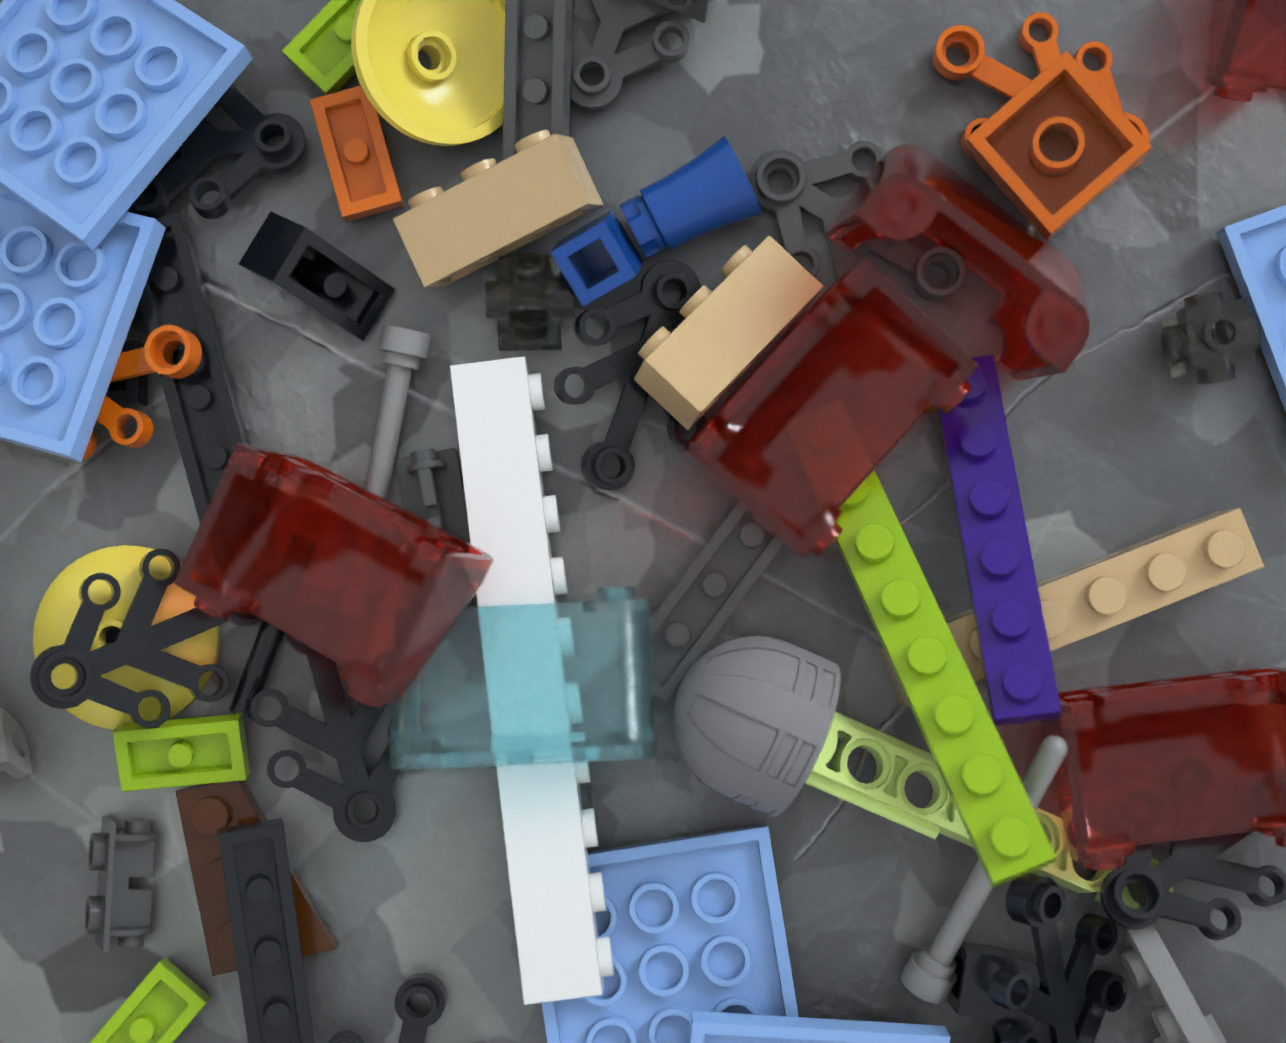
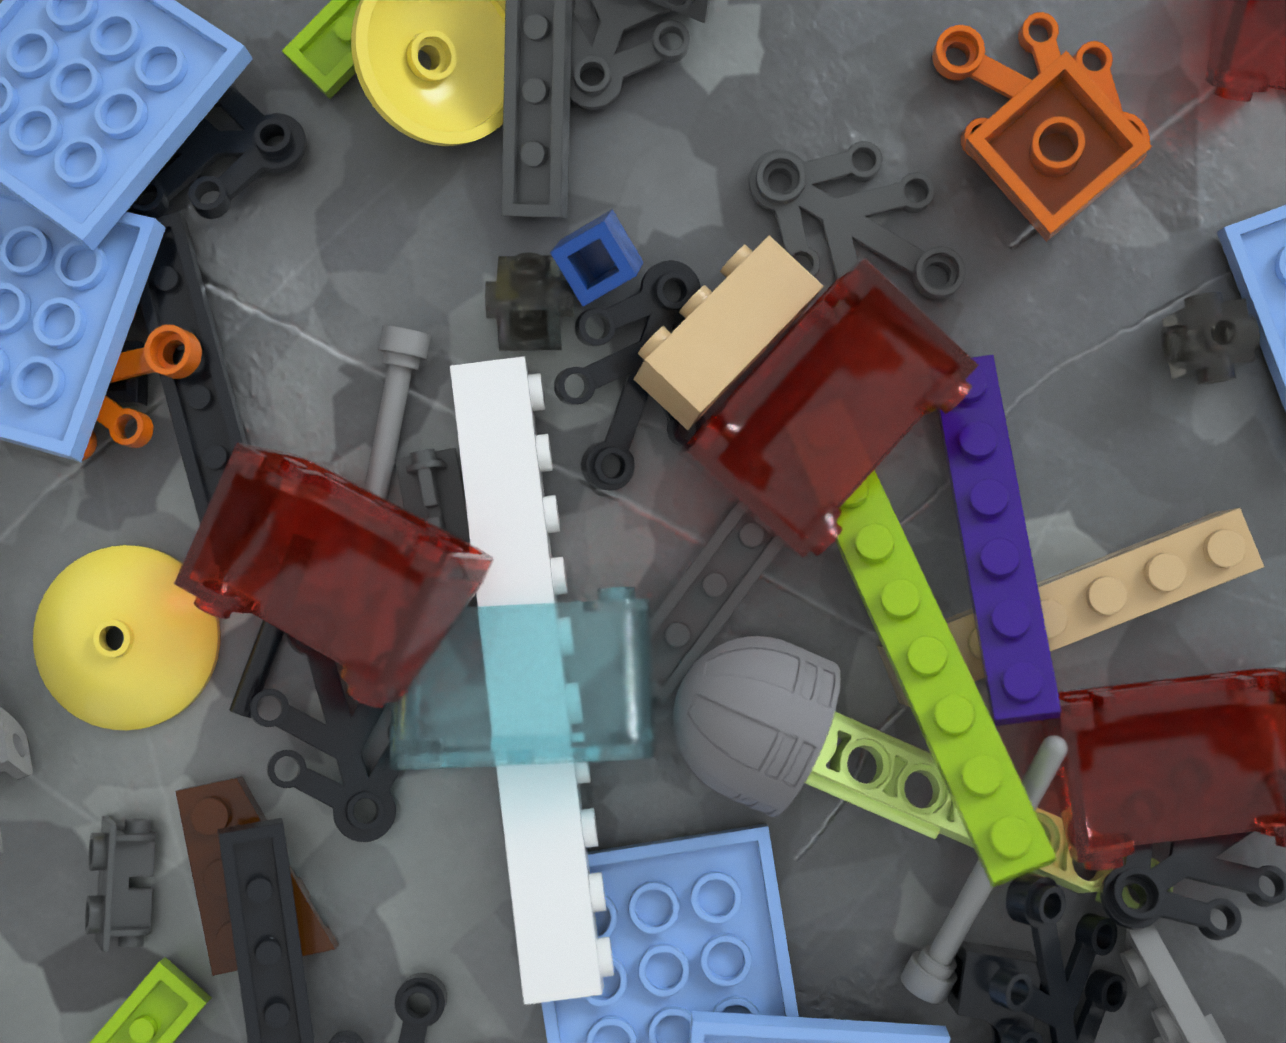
(136, 646): black plant -> none
(182, 752): lime plate -> none
(316, 275): black slope -> none
(356, 154): orange plate -> none
(497, 208): tan brick -> none
(692, 201): blue plant -> none
(1045, 297): clear red windscreen -> none

